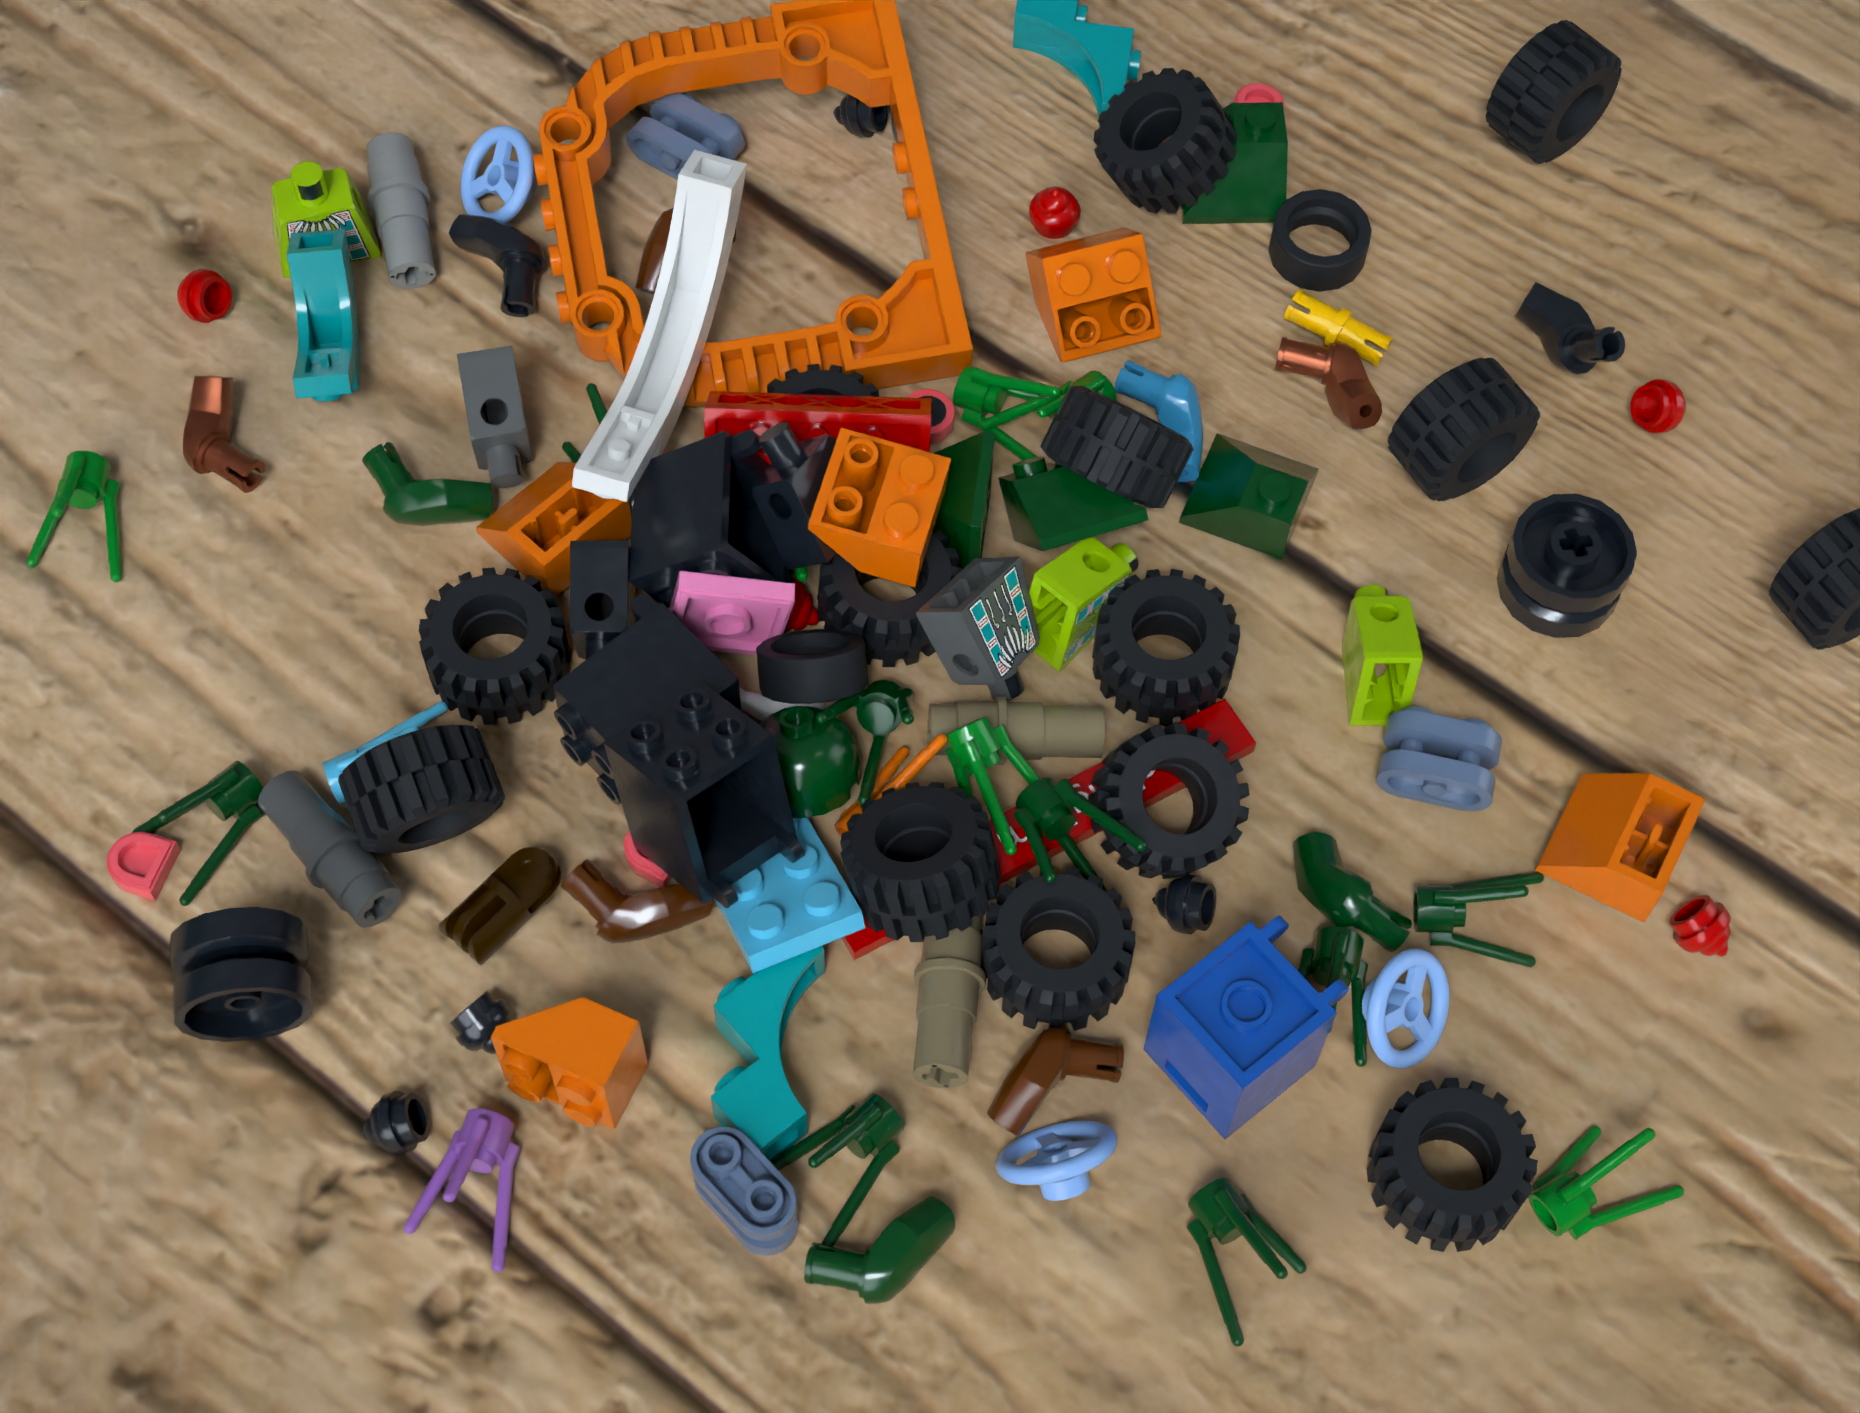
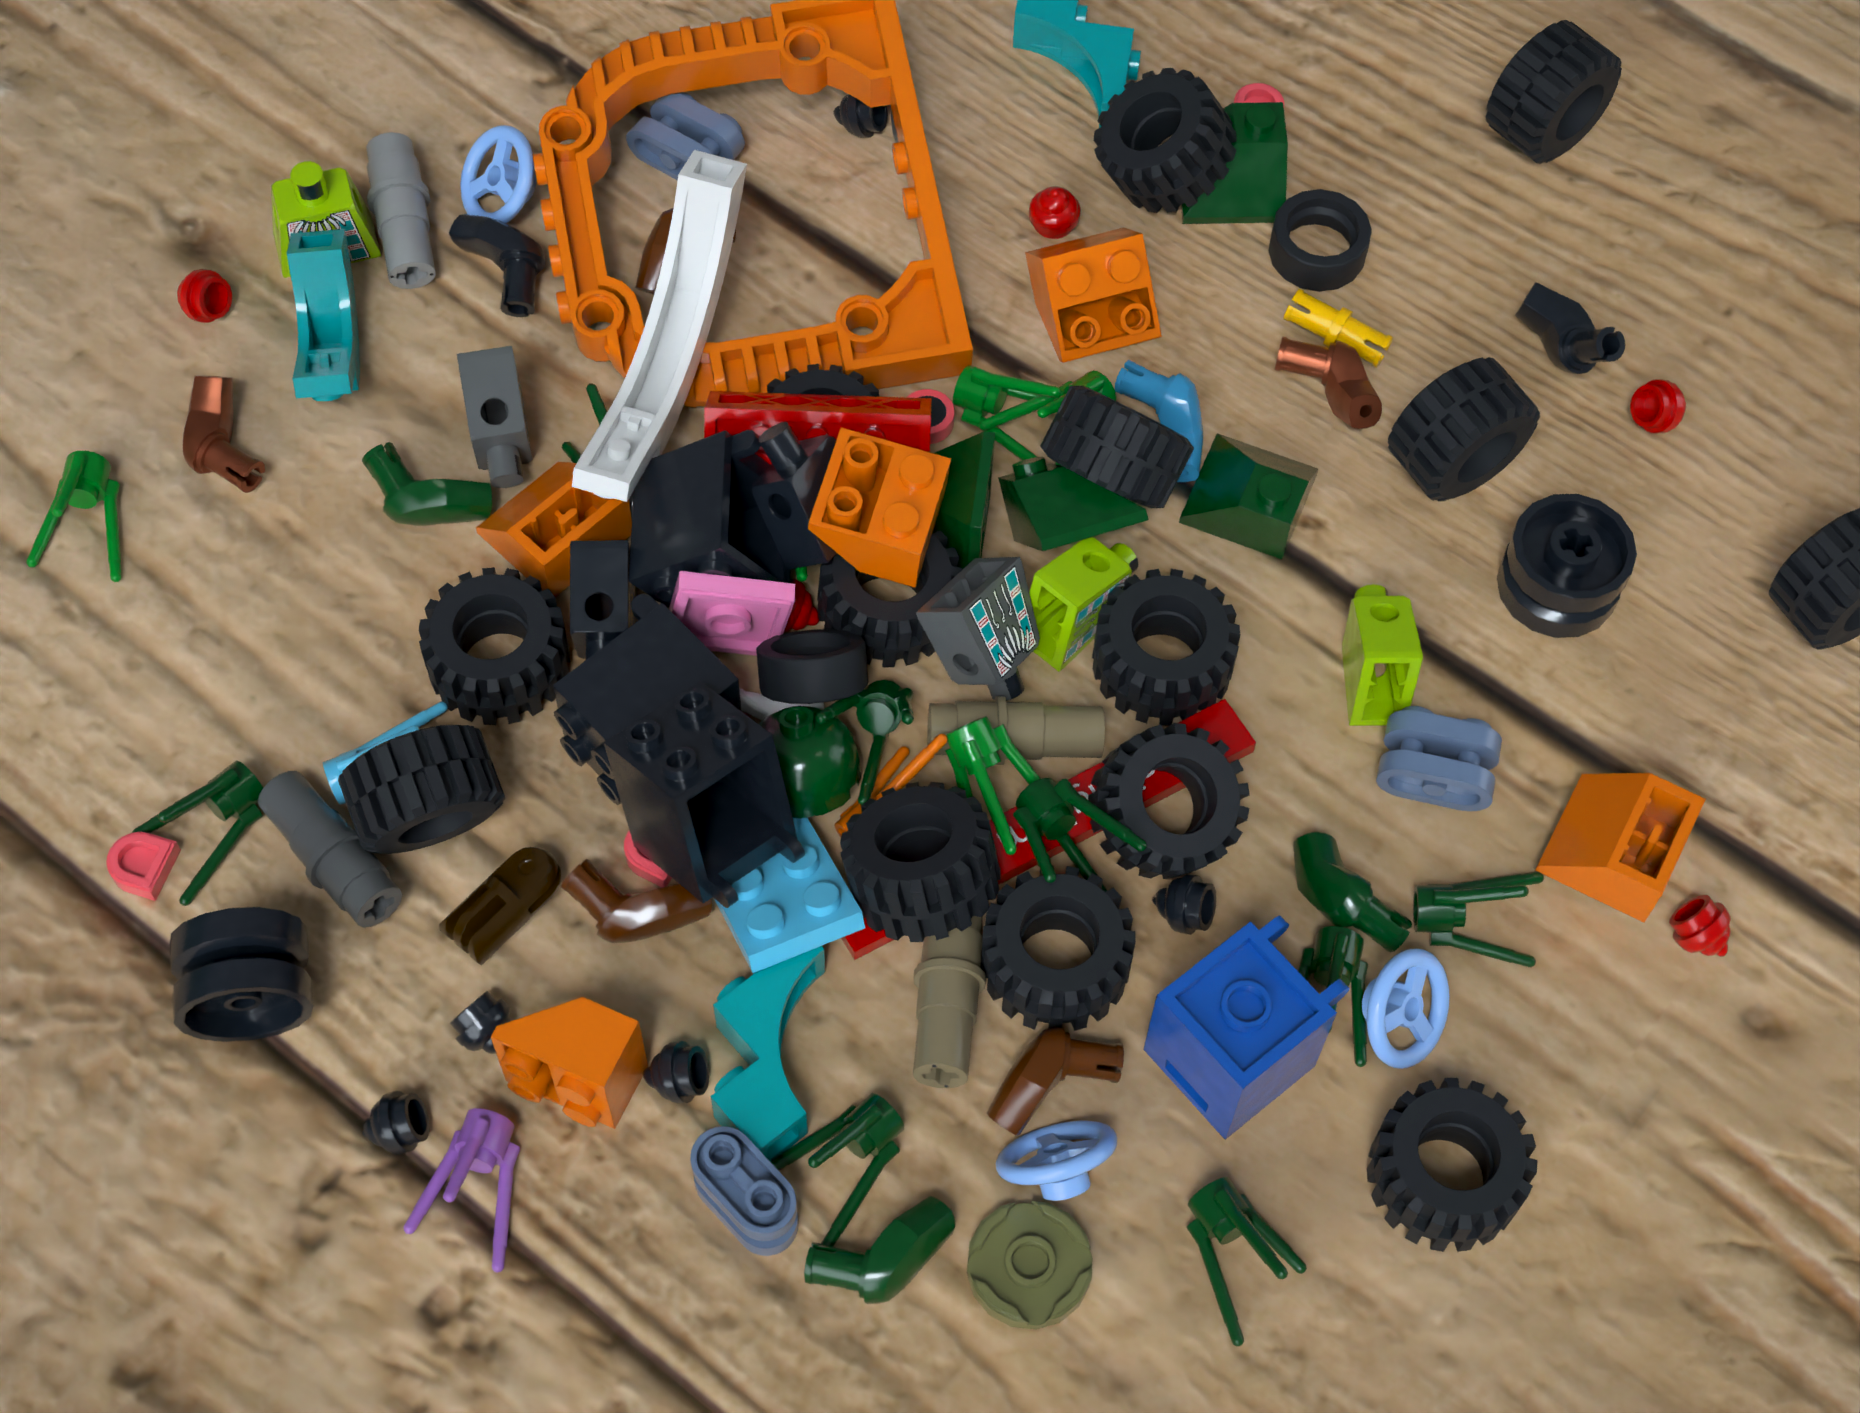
(679, 1072): none -> black plate
(1029, 1264): none -> olive tile
(1565, 1201): green plant -> none

